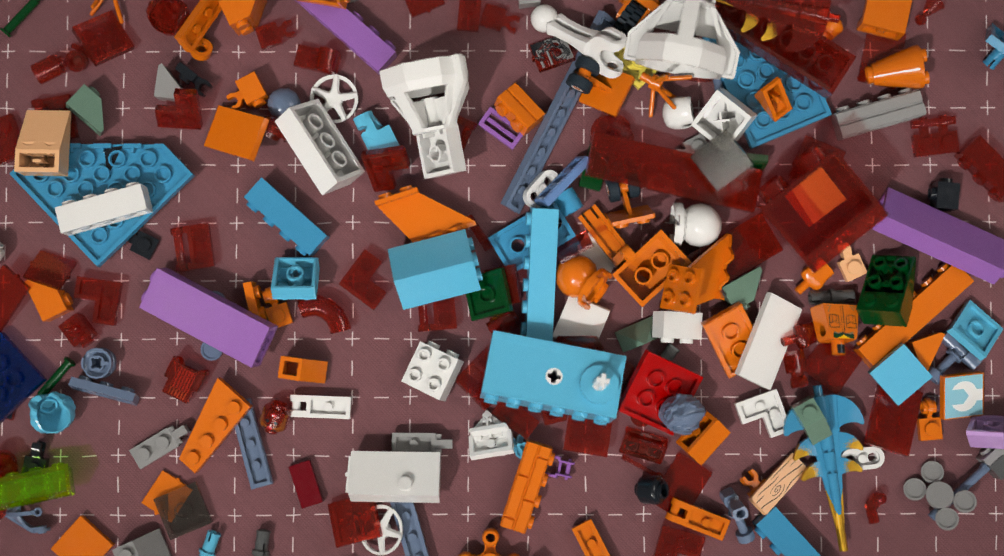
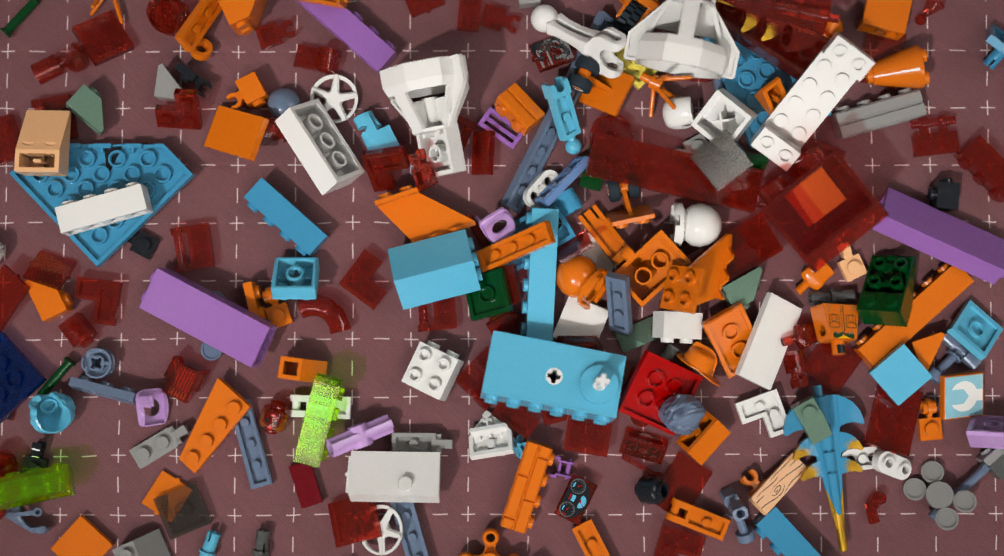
(145, 398): none -> lavender piece
(318, 420): none -> clear neon green brick
(359, 435): none -> lavender piece
(424, 172): none -> clear red plate
(483, 153): none -> clear red tile
(487, 223): none -> lavender piece
(516, 246): none -> orange plate
(563, 113): none -> medium azure plate
(575, 499): none -> slope
(619, 303): none -> sand blue plate
(702, 359): none -> orange piece
(811, 100): none -> white plate
(891, 464): none -> white plate

